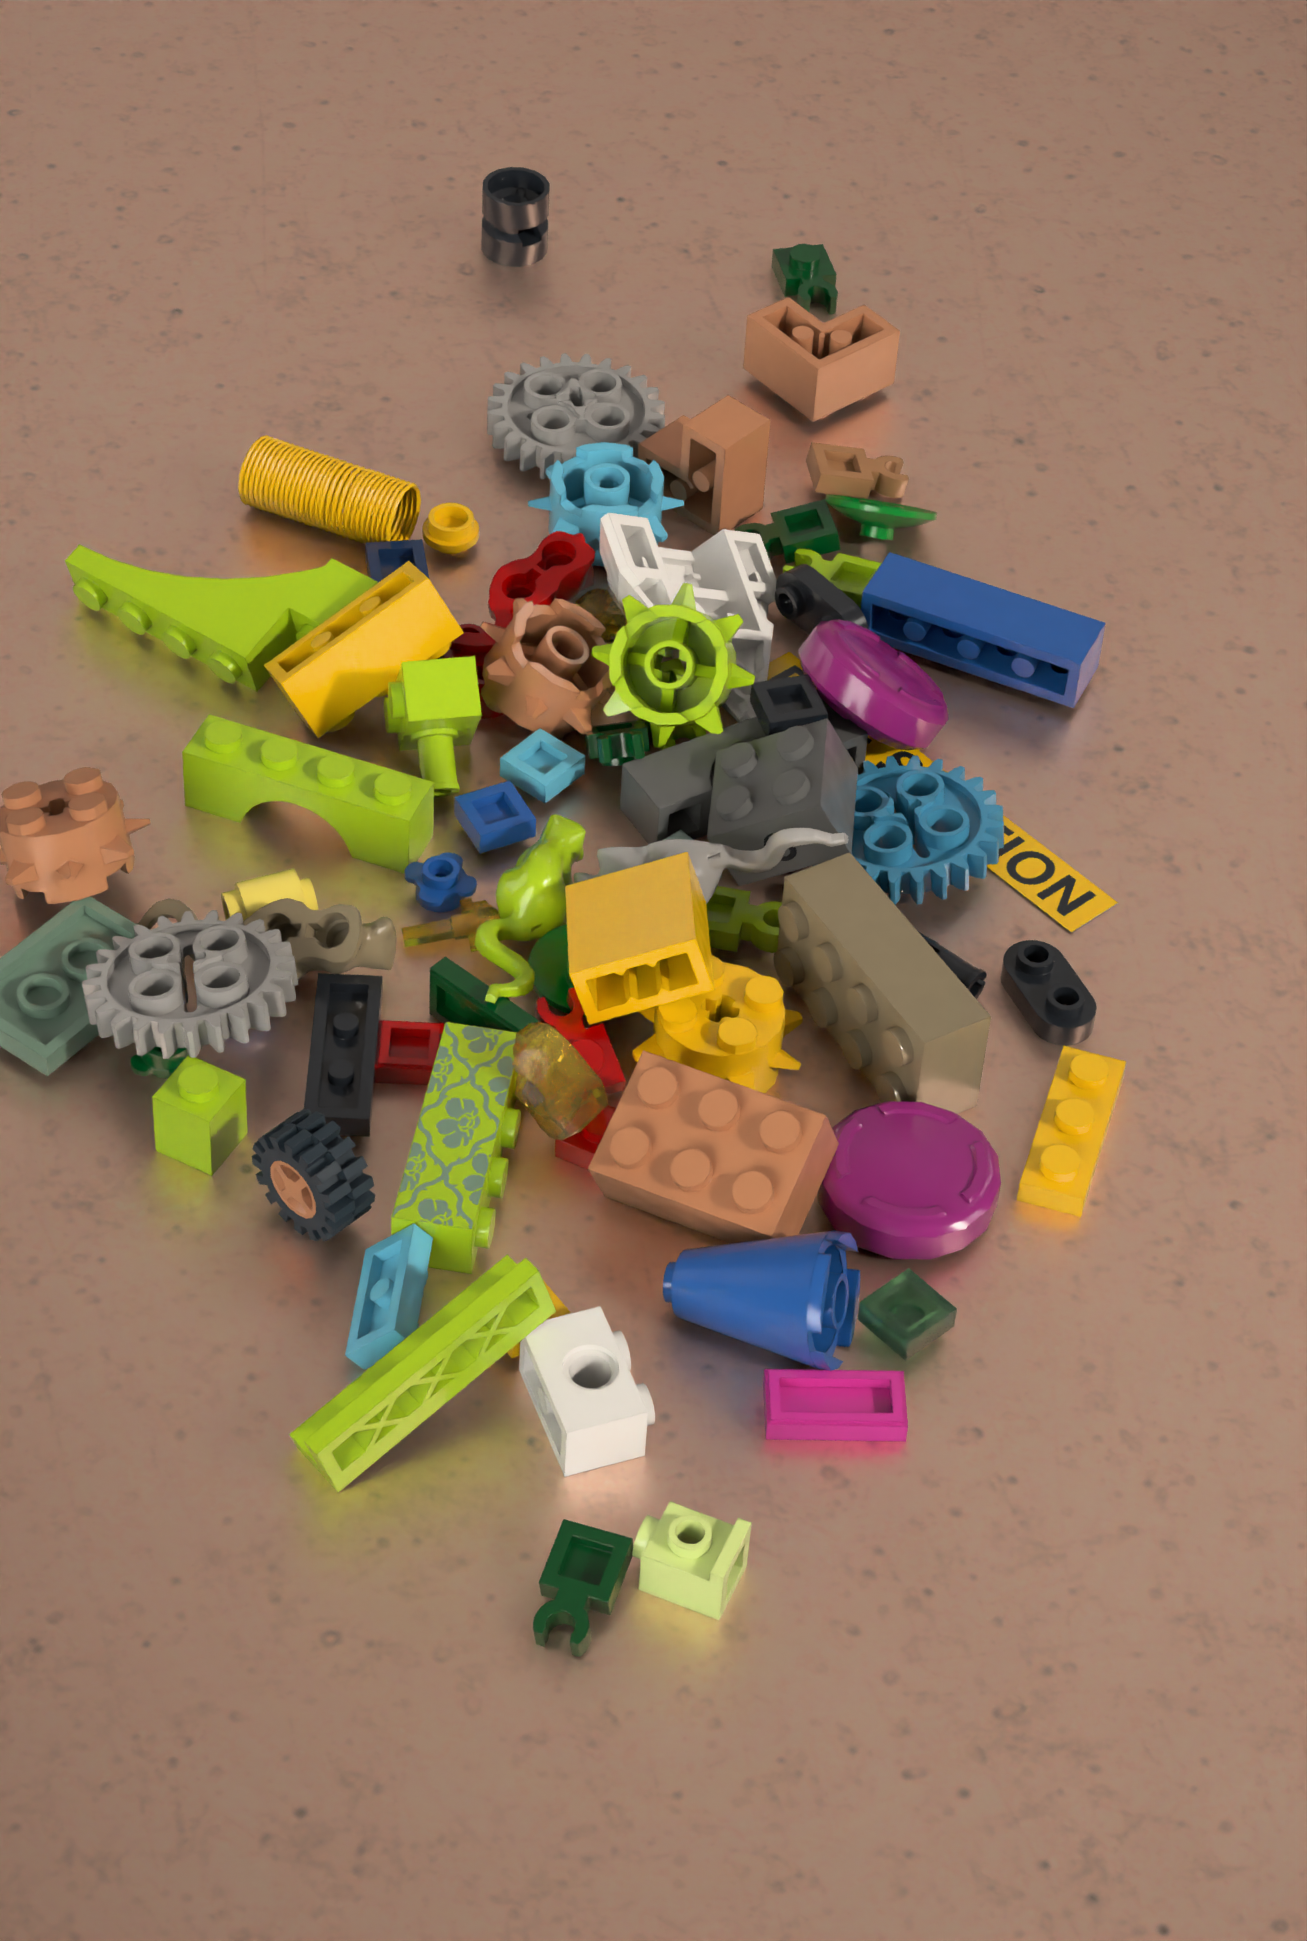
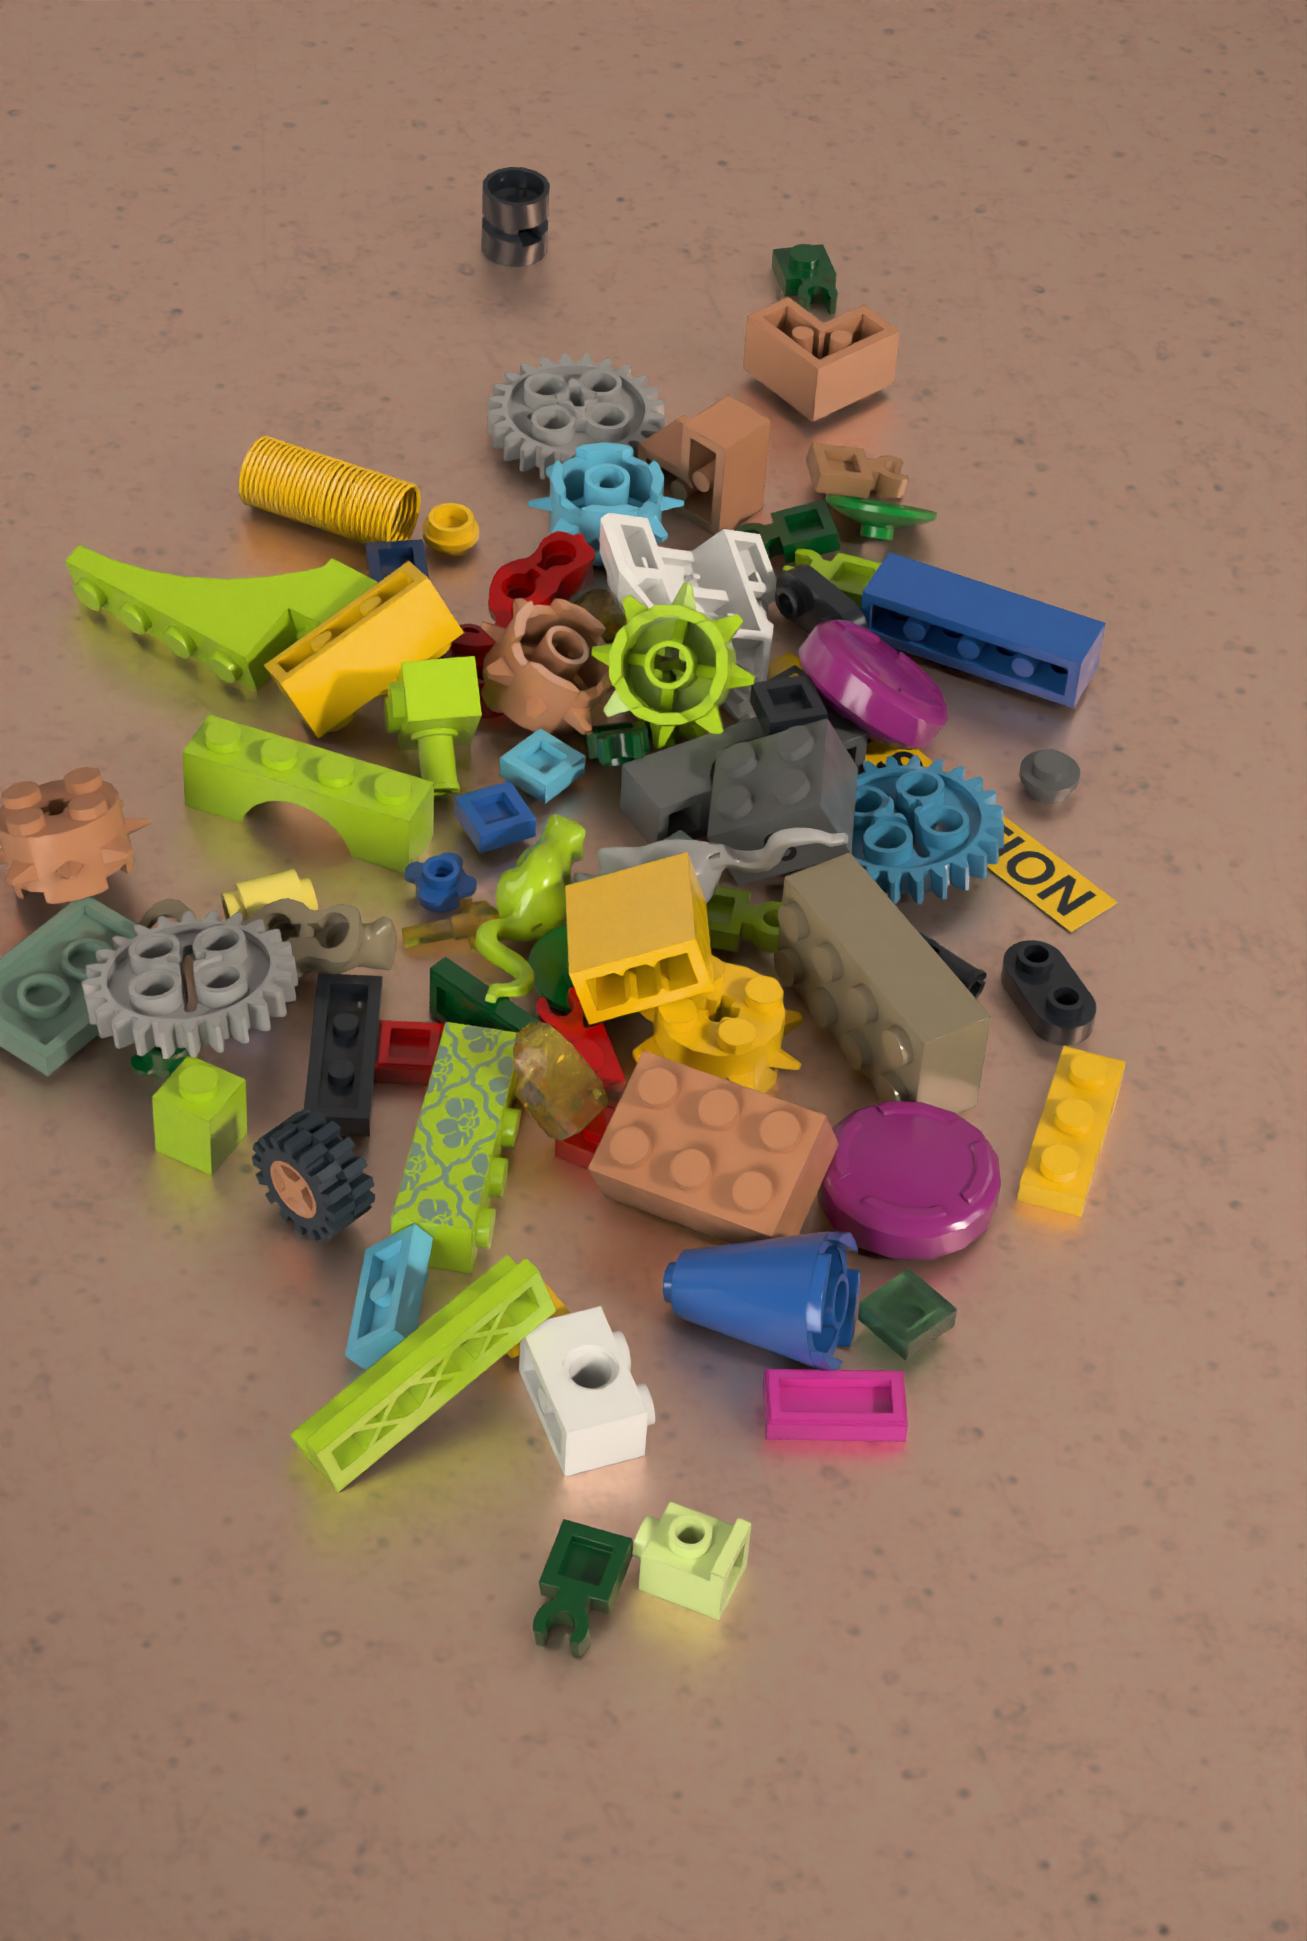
(1049, 776): none -> dark grey plate

